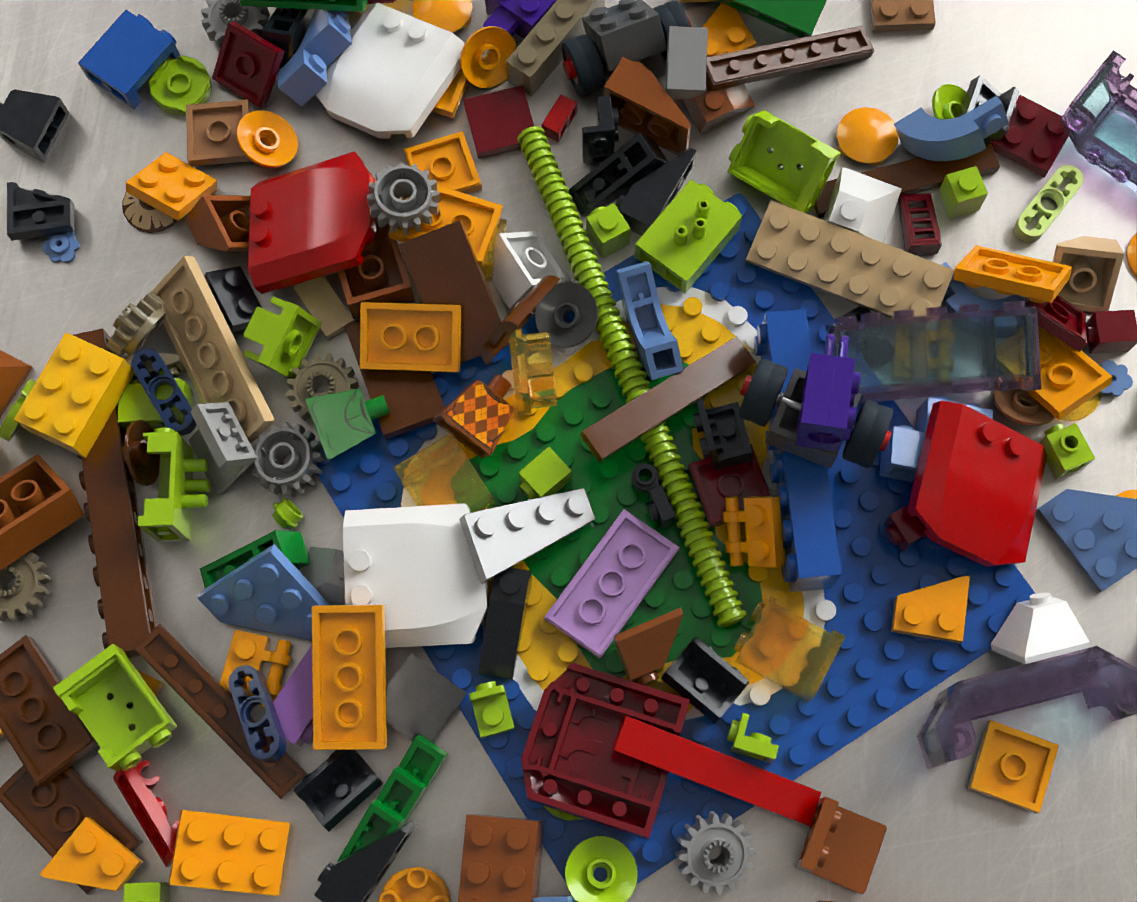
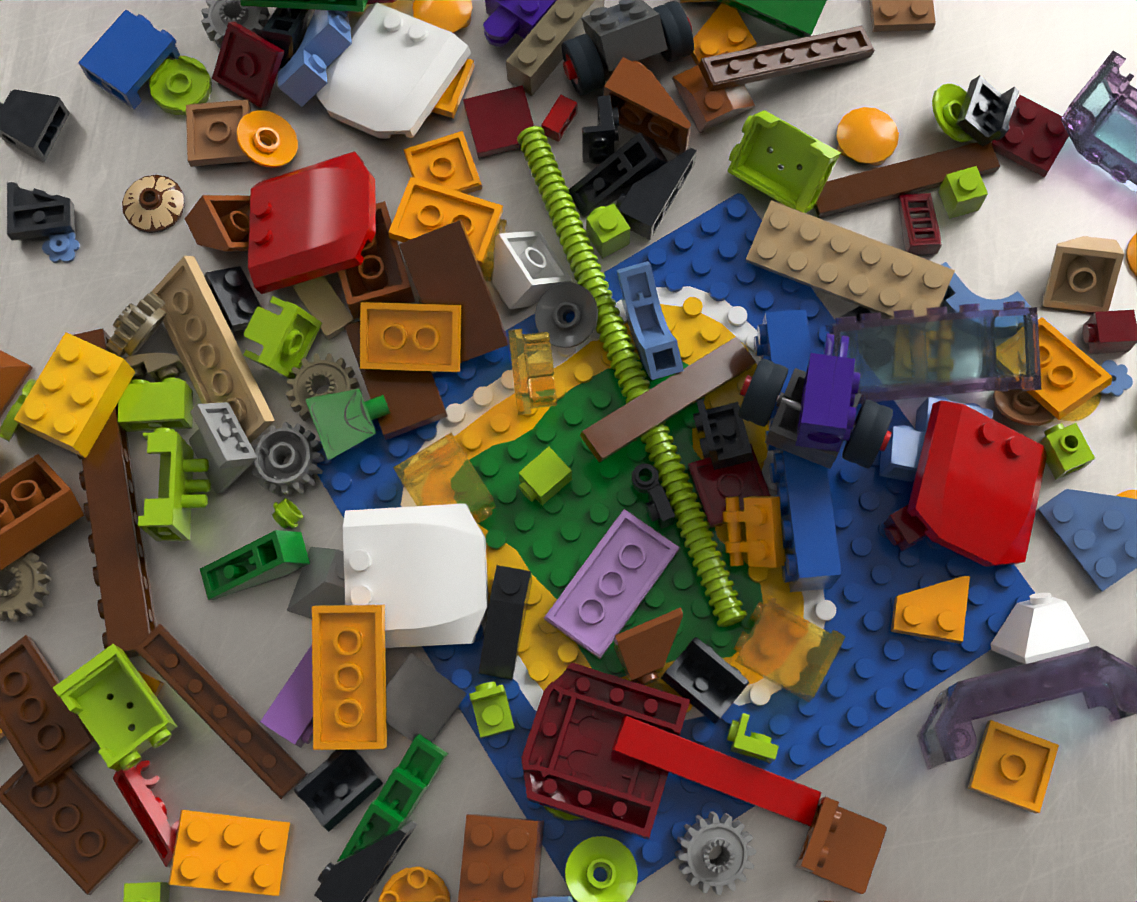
(93, 859): light orange wing -> none
(142, 466): reddish brown dish -> none
(164, 377): dark blue beam -> none
(171, 185): light orange plate -> none
(252, 650): light orange plate -> none
(265, 596): medium blue plate -> none
(269, 723): dark blue beam -> none
(407, 213): light grey gear -> none
(478, 415): dark orange torso -> none
(491, 69): light orange dish -> none
(517, 318): reddish brown piece -> none
(519, 530): wing -> none
(686, 62): light grey brick -> none
(688, 235): lime piece -> none
(862, 204): white slope -> none
(954, 137): medium blue arch -> none
(1012, 274): light orange plate -> none
(1048, 216): yellowish green beam -> none
(1062, 321): dark red tile -> none

